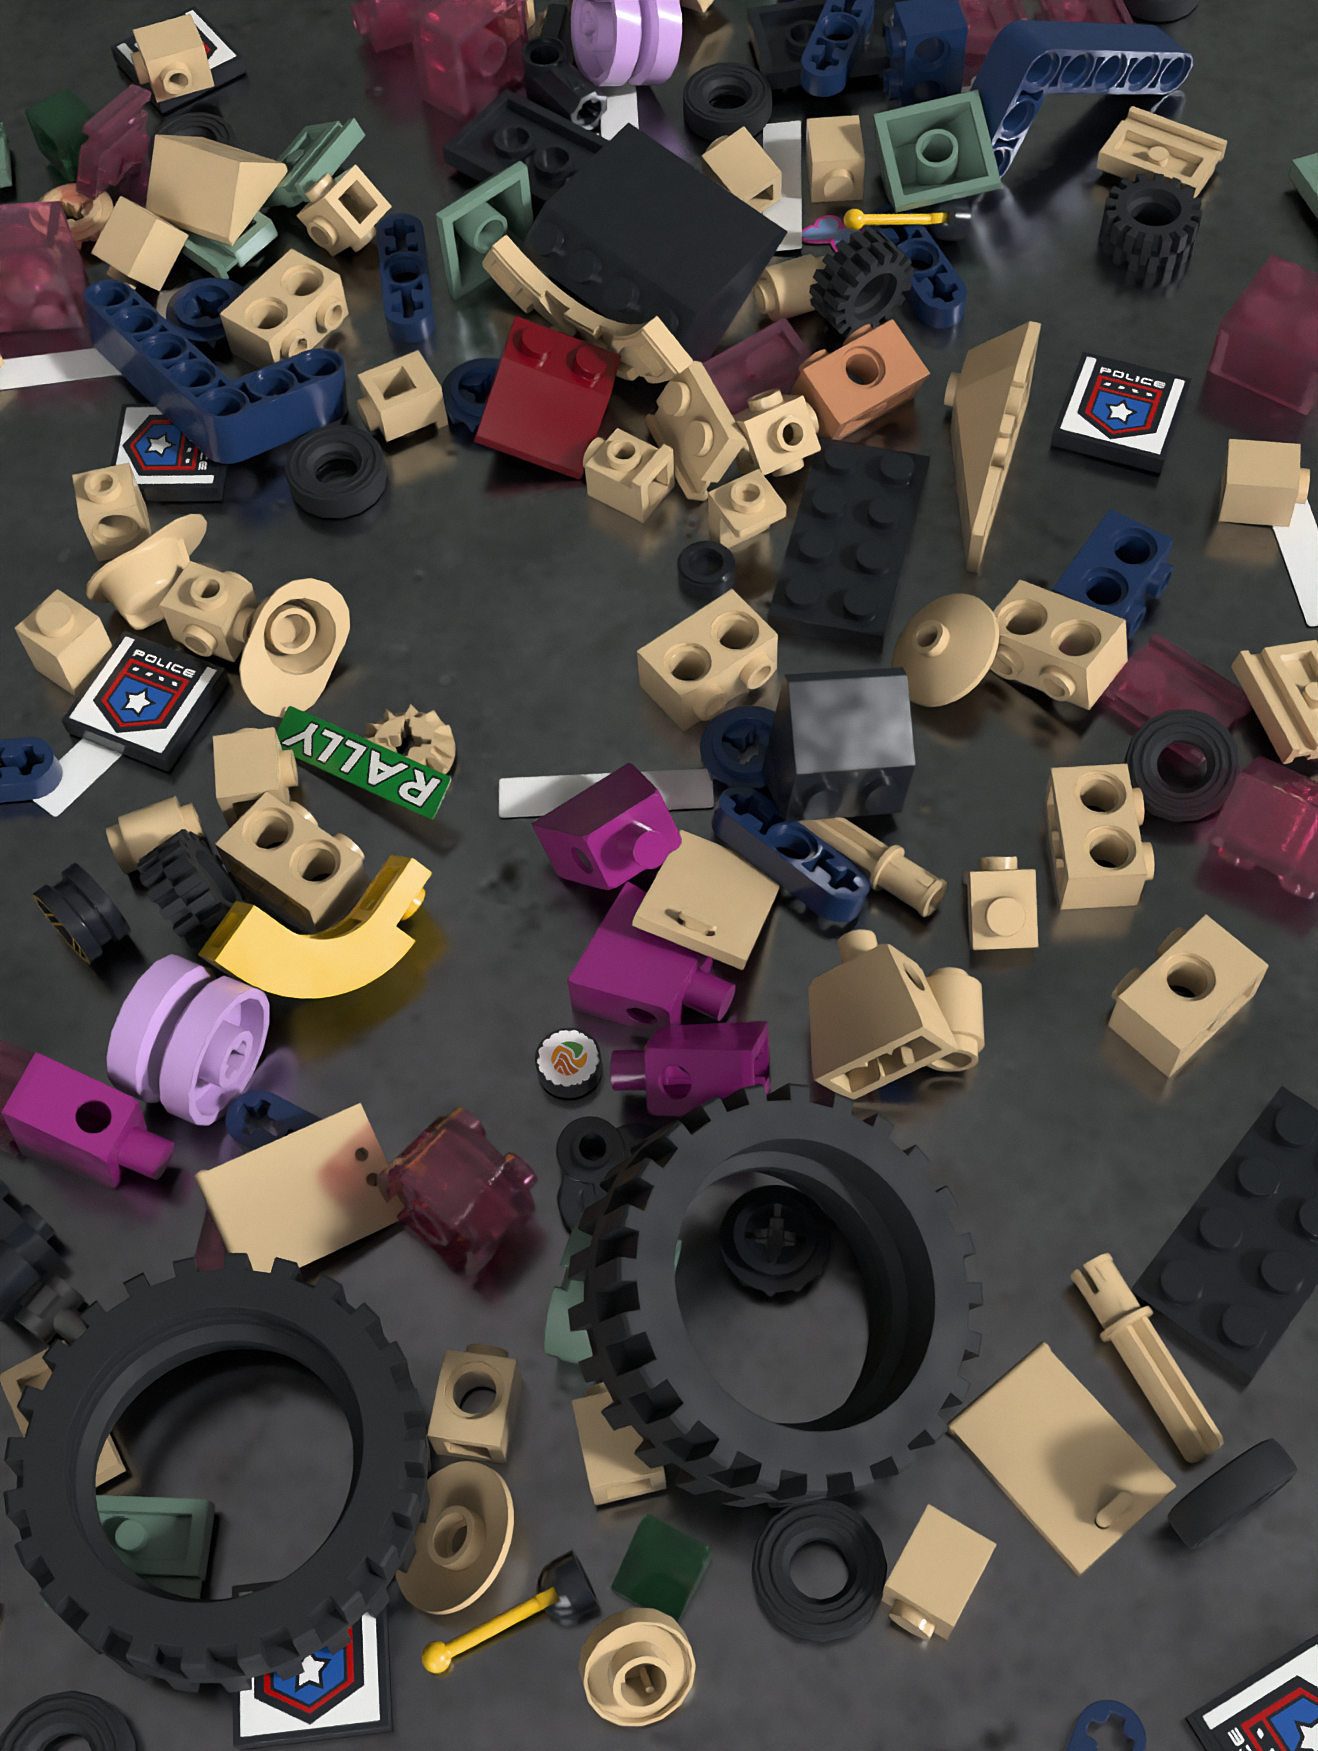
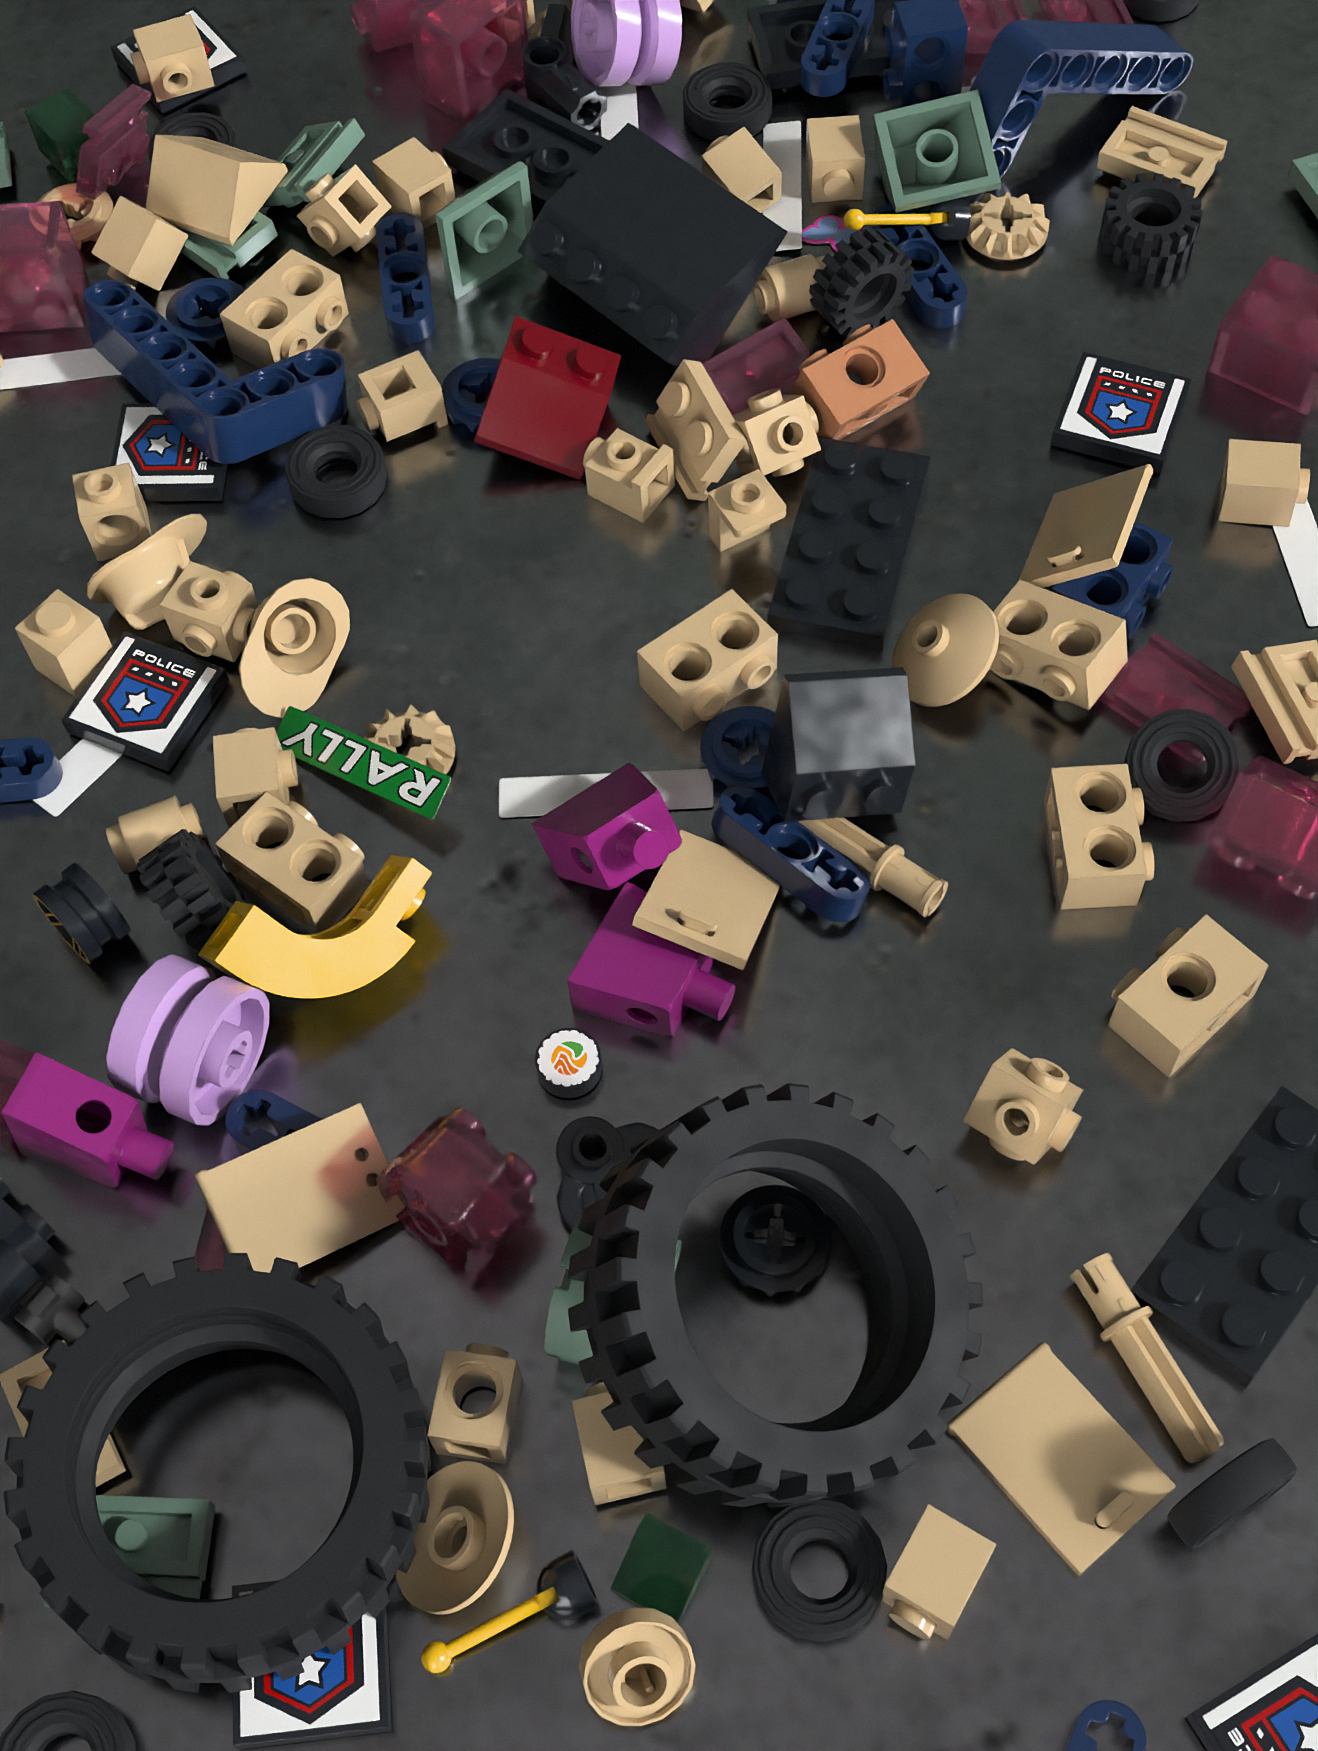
(414, 181): none -> tan brick
(644, 348): tan tile -> none
(706, 569): black tile -> none
(715, 1058): magenta torso -> none
(873, 1018): tan torso -> none
(962, 1006): tan brick -> none
(985, 424): tan wedge -> none
(989, 236): none -> tan gear
(1001, 904): tan bracket -> none
(1025, 1107): none -> tan brick
(1086, 528): none -> tan container

